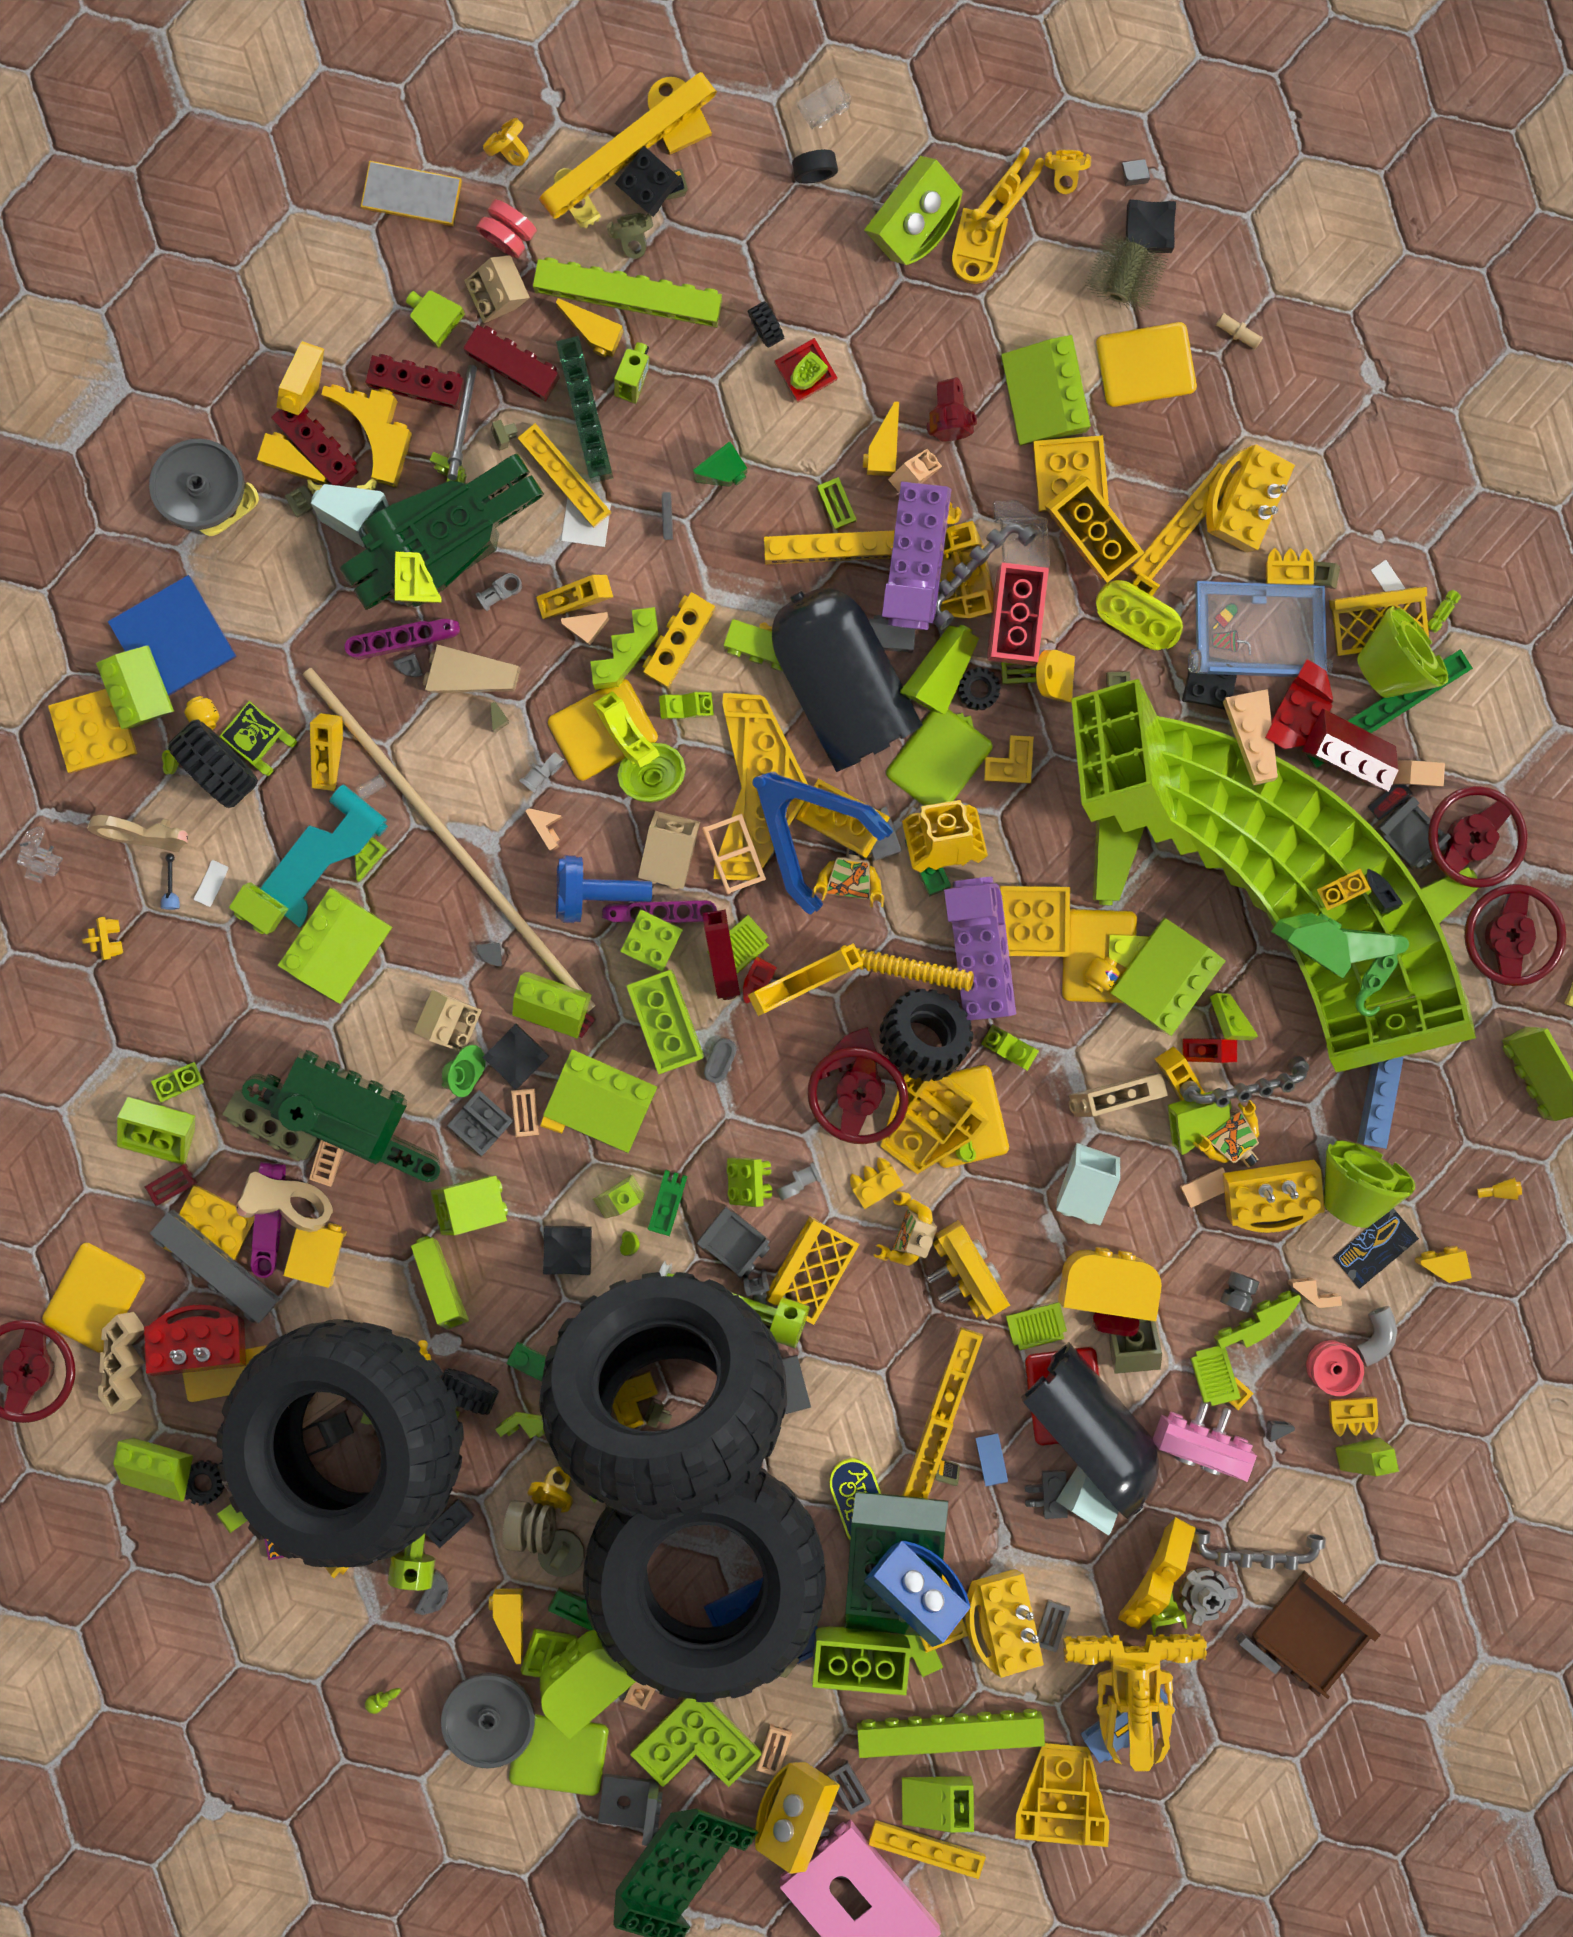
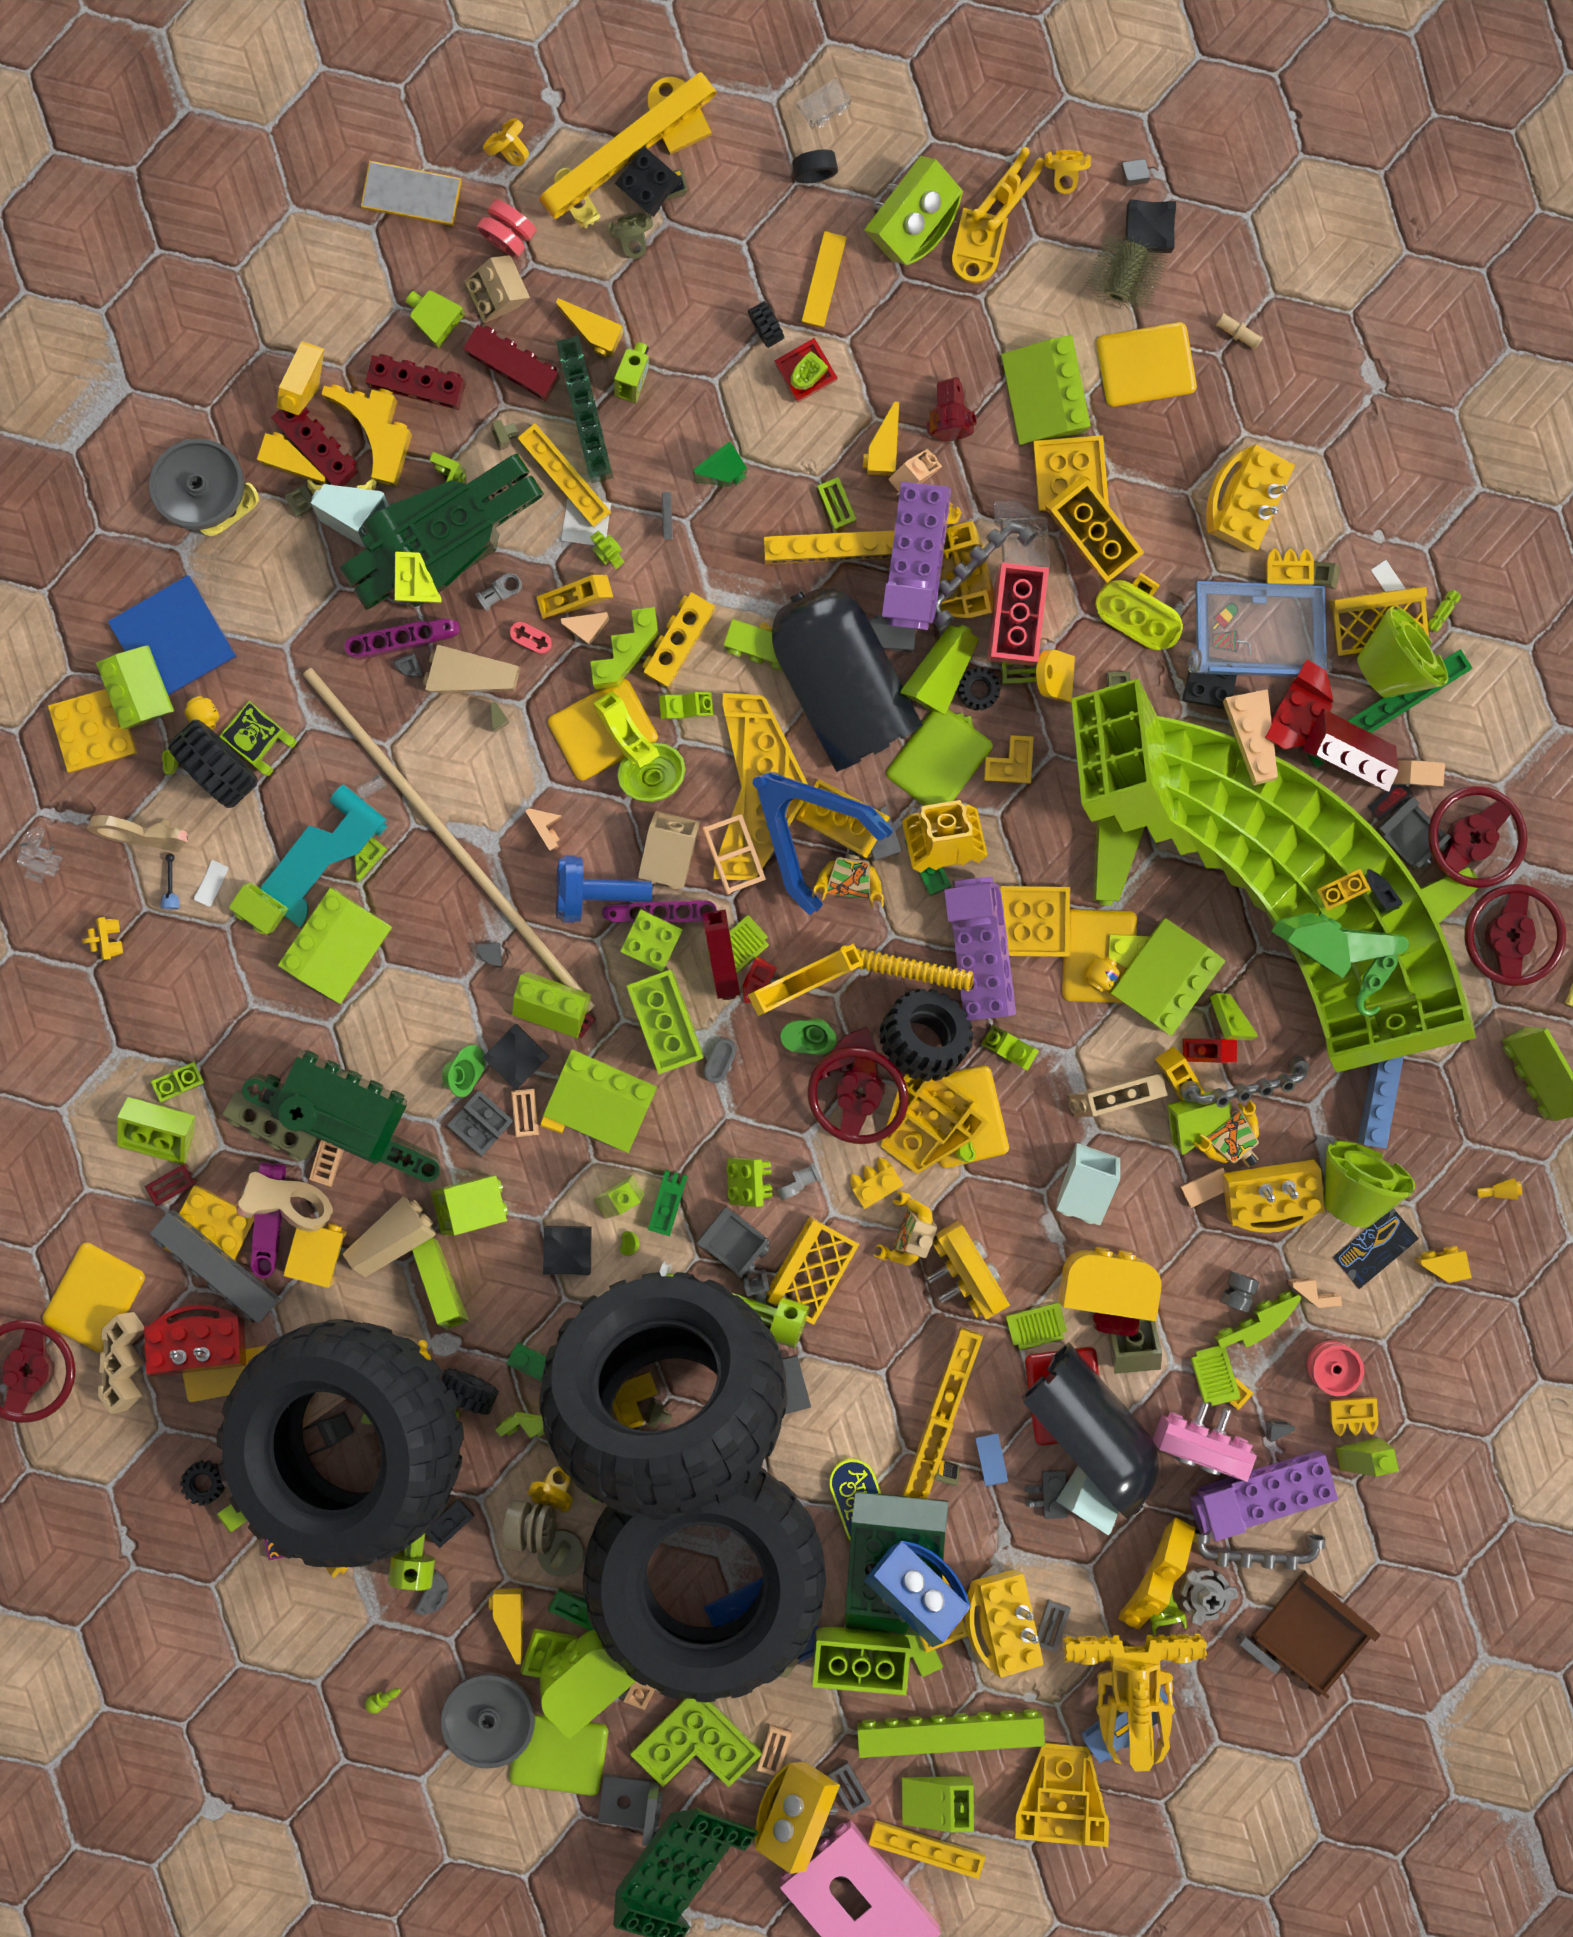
(153, 1468): lime slope -> none
(326, 746): yellow slope -> none
(390, 1237): none -> tan slope
(447, 1021): tan slope -> none
(455, 456): flat silver bar -> none
(534, 633): none -> coral beam
(537, 774): light grey connector -> none
(607, 549): none -> lime gear
(627, 292): lime brick -> none
(808, 1036): none -> bright green piece
(824, 279): none -> yellow tile
(1178, 528): yellow tile -> none
(1271, 1493): none -> medium lavender brick
(1382, 1339): light grey cylinder -> none

